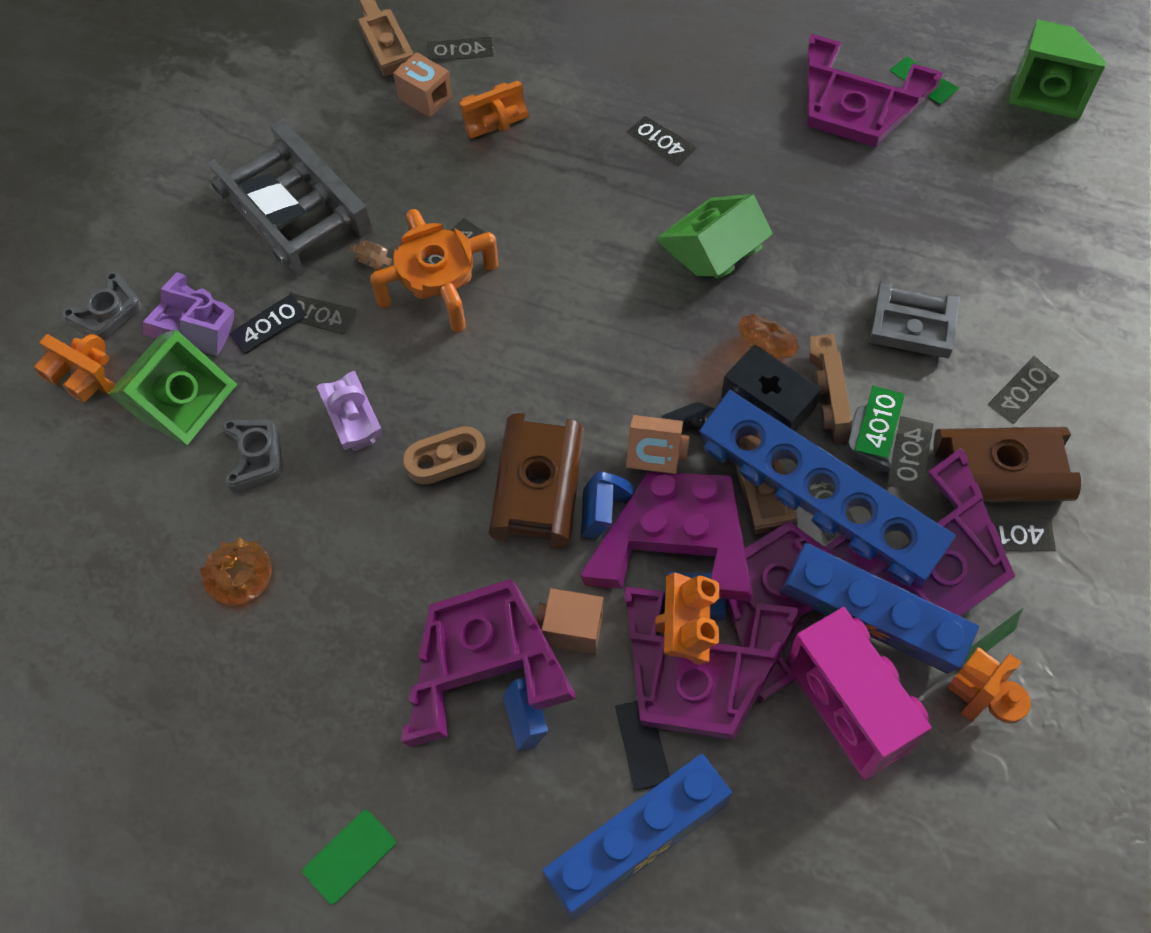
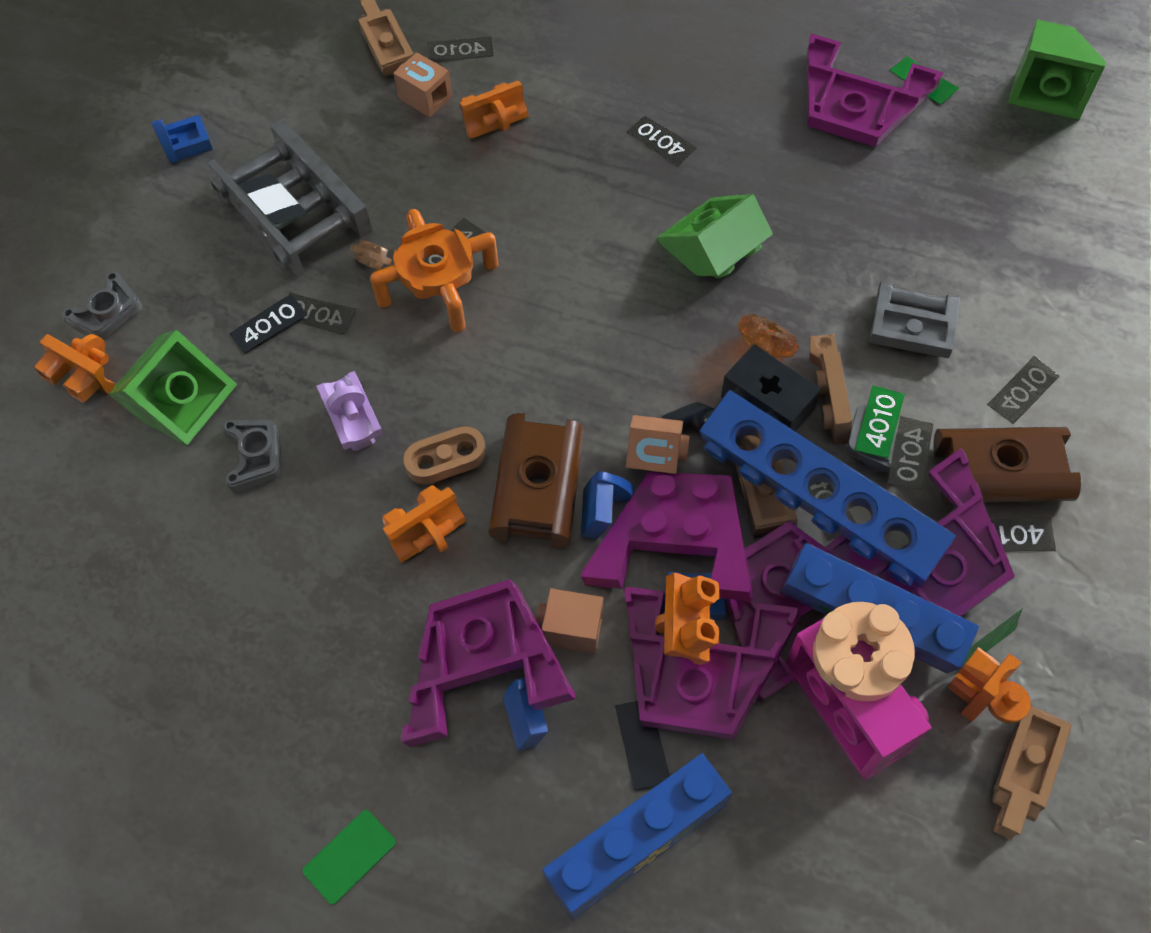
(182, 138): none -> blue tile
(191, 313): medium lavender slope -> none
(247, 583): clear orange gear -> none
(425, 524): none -> orange hips
(847, 671): none -> light nougat plate
(1029, 770): none -> medium nougat hinge

